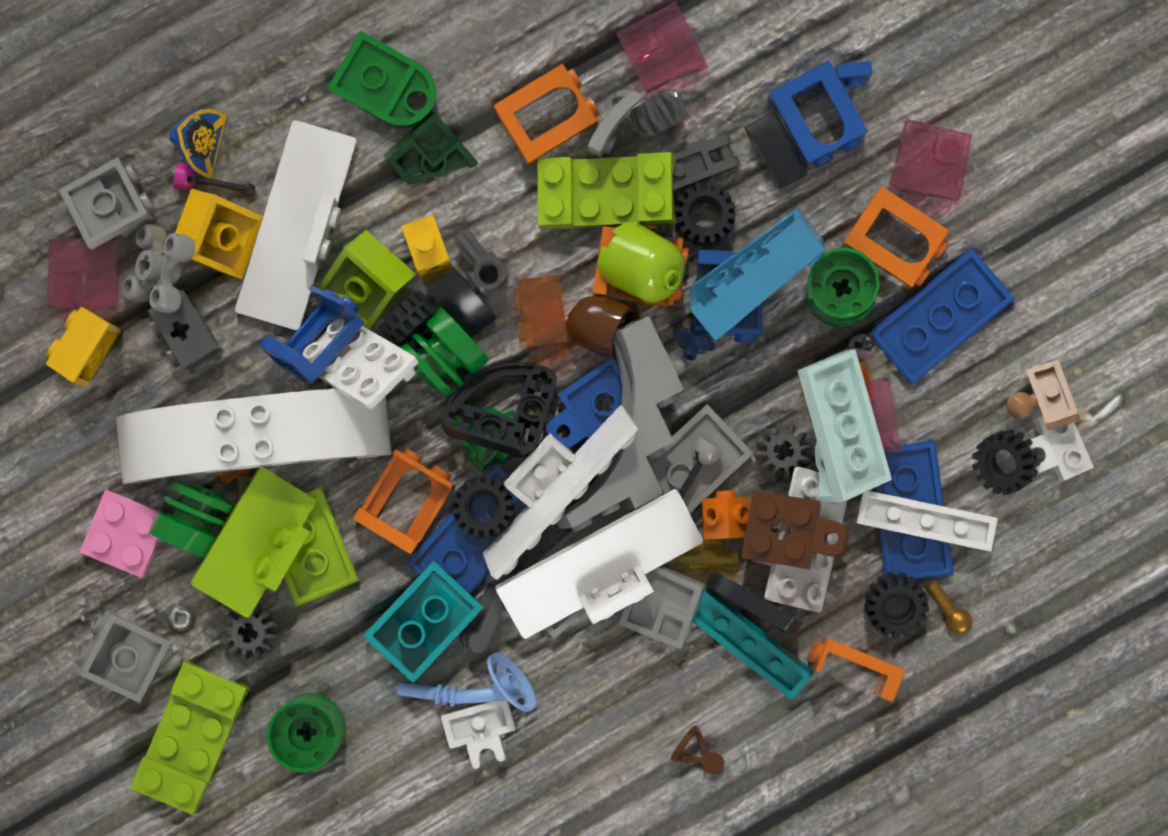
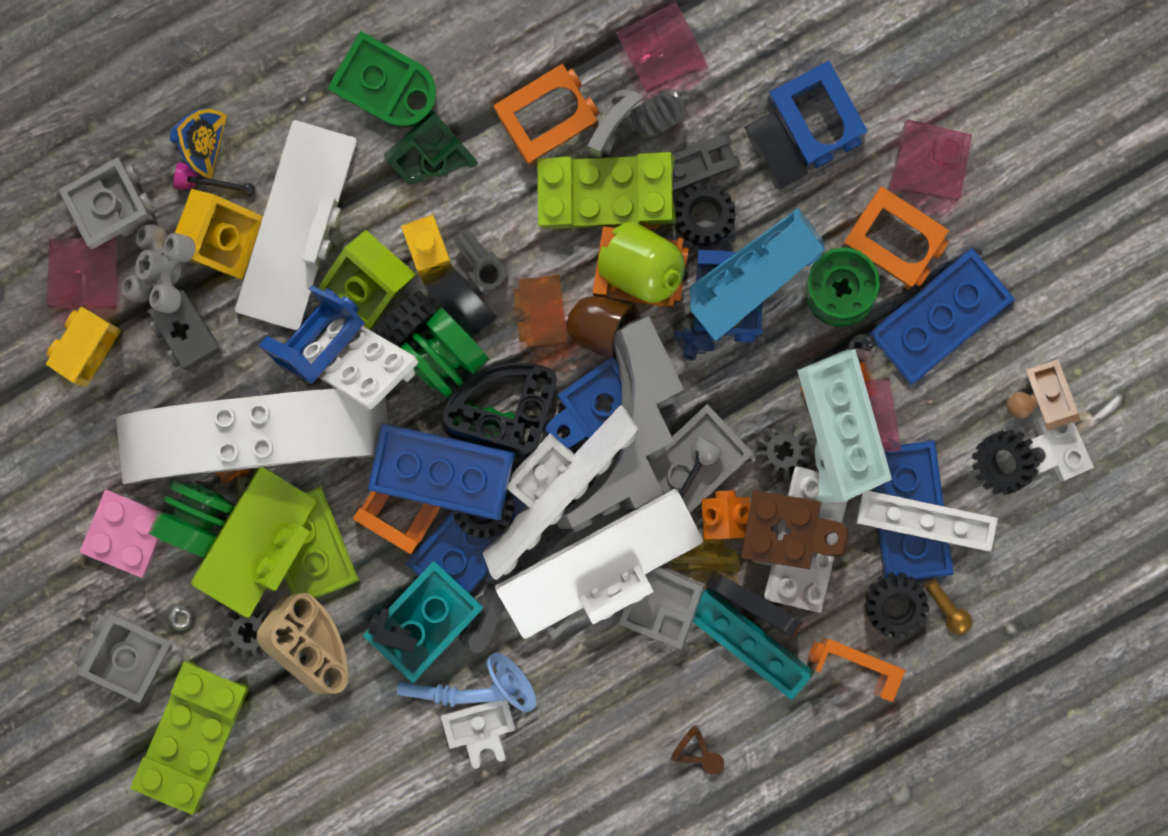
(295, 748): green wheel -> none
(311, 632): none -> tan beam
(396, 638): none -> black bracket
(441, 471): none -> blue tile
(854, 73): blue plate -> none

